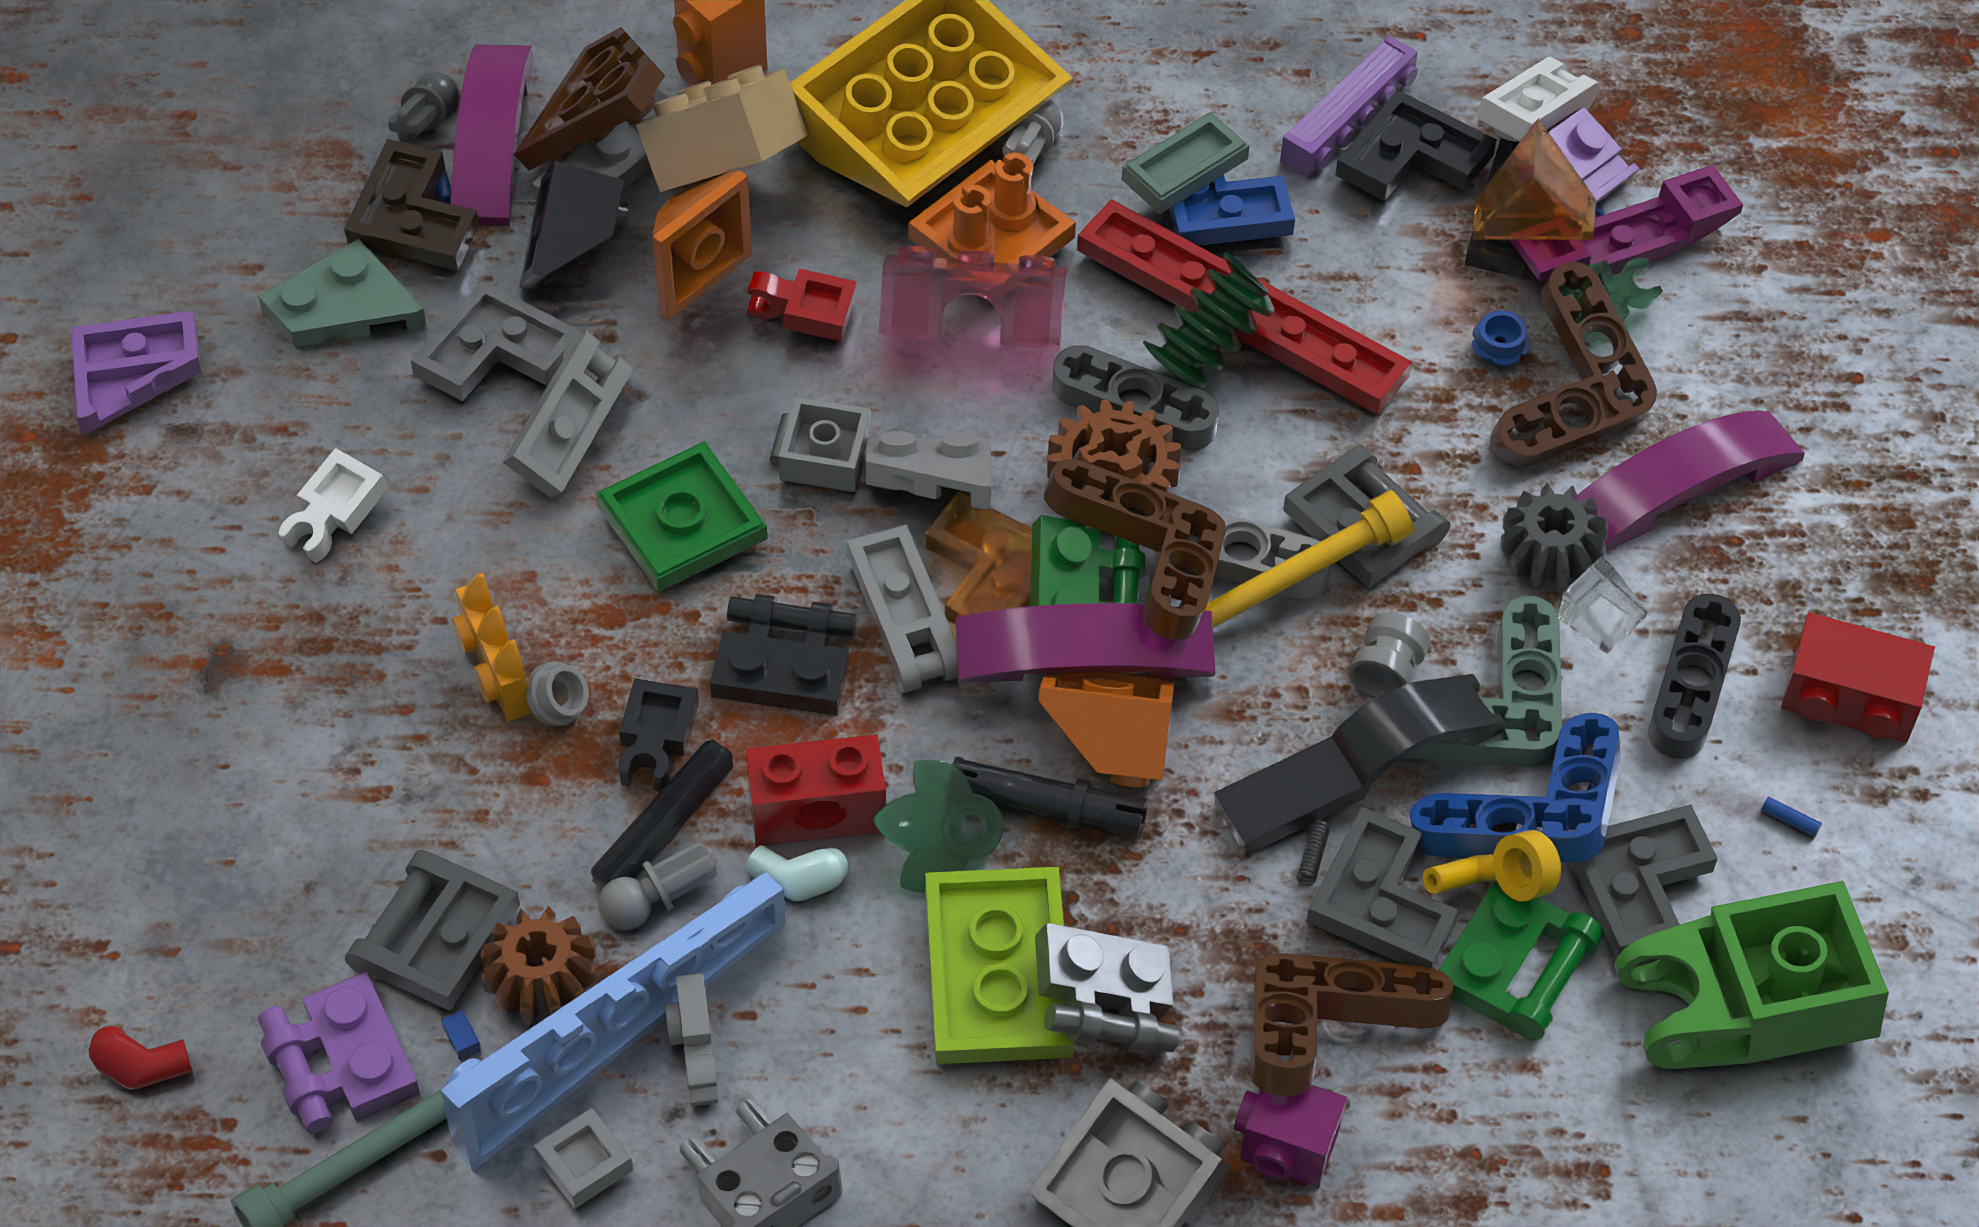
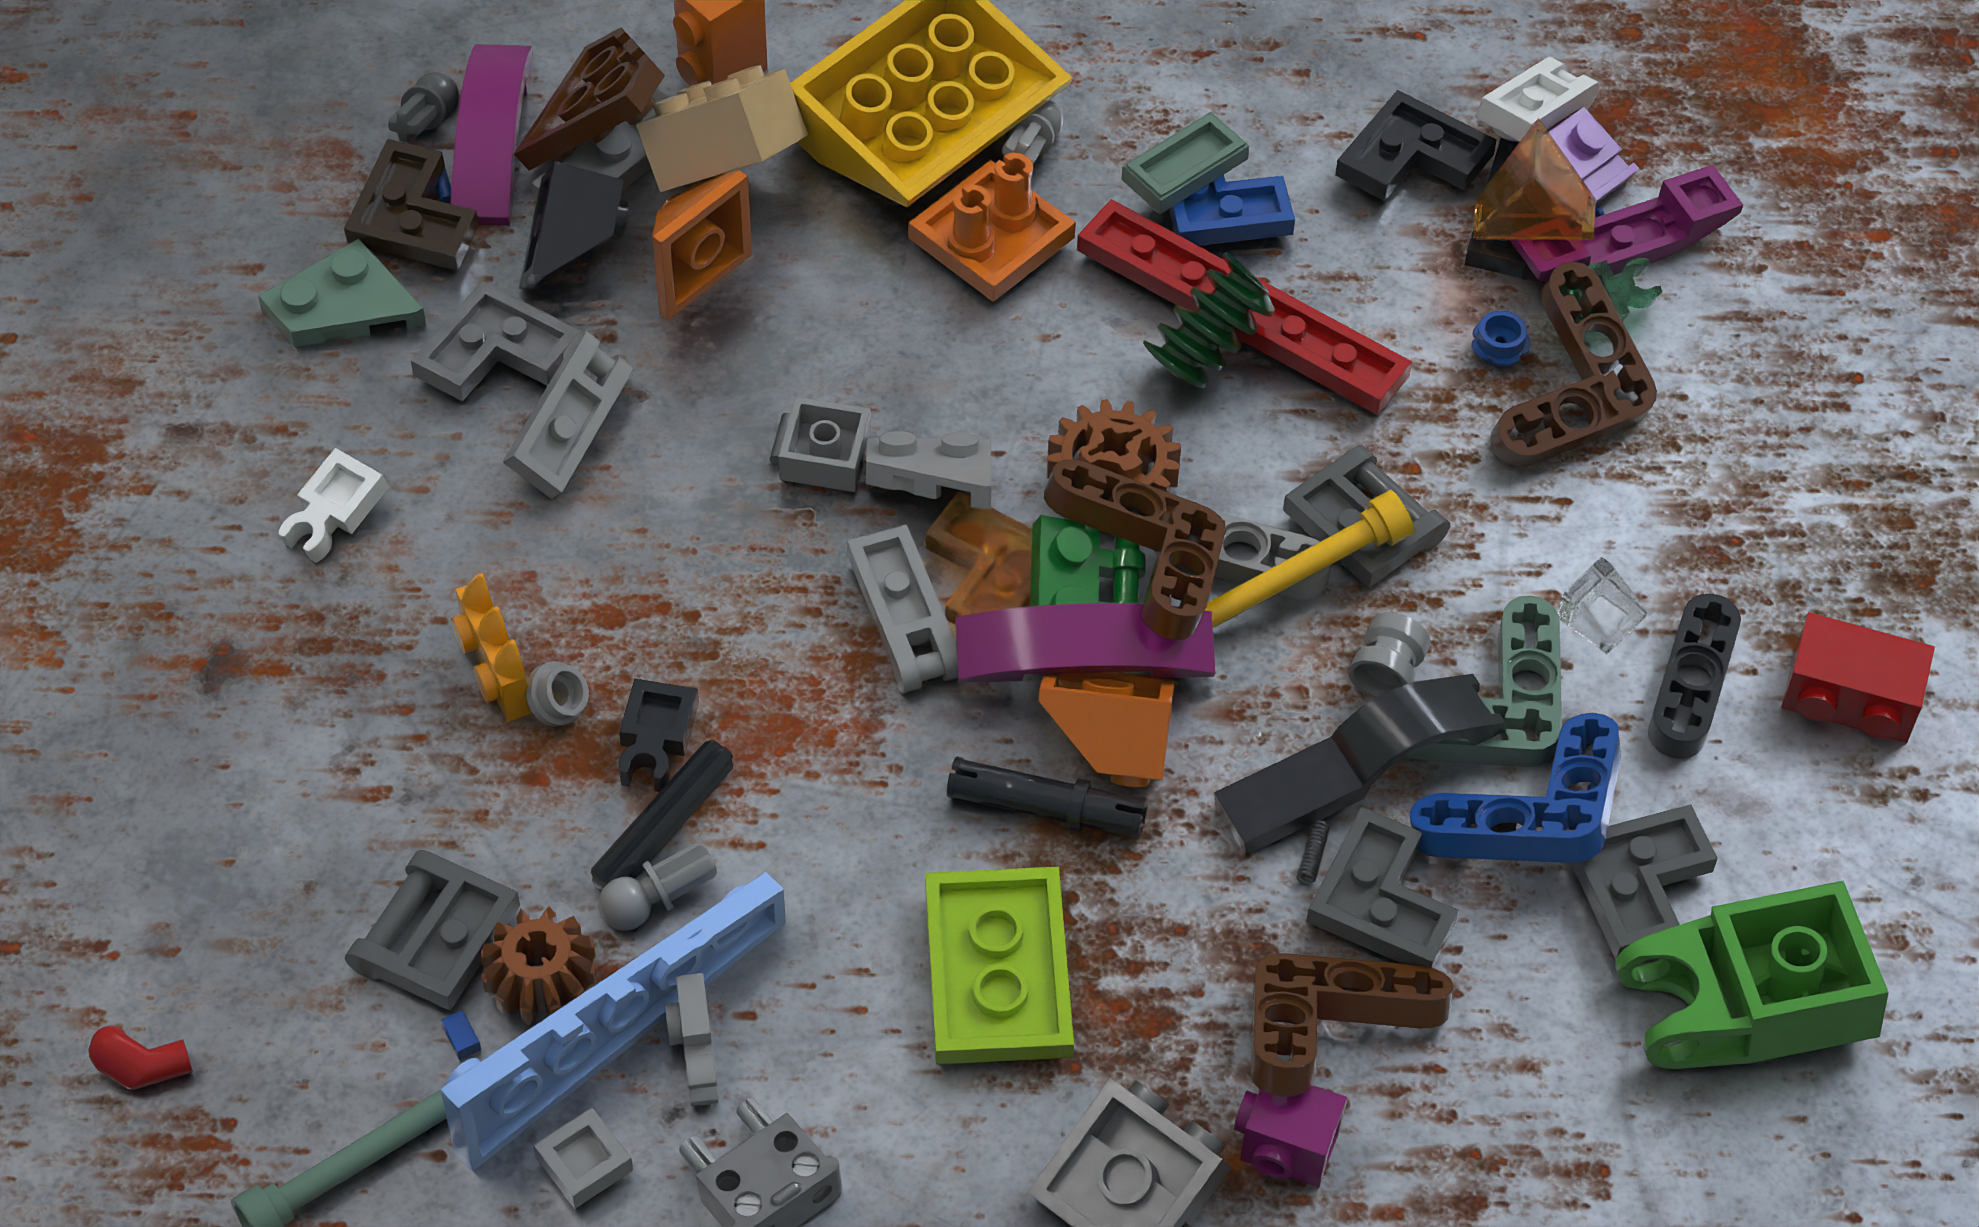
(131, 363): medium lavender wing -> none
(360, 1048): medium lavender plate -> none
(681, 516): green plate -> none
(780, 670): black plate -> none
(801, 876): light aqua arm -> none
(810, 304): red plate -> none
(815, 789): red brick -> none
(932, 820): clear green plate -> none
(1024, 294): clear pink arch -> none
(1111, 973): flat silver plate -> none
(1124, 375): dark grey beam -> none
(1349, 107): medium lavender piece -> none
(1497, 949): green plate -> none
(1522, 865): yellow plate -> none
(1553, 536): dark grey gear -> none
(1688, 467): magenta slope -> none
(1791, 816): blue piece -> none

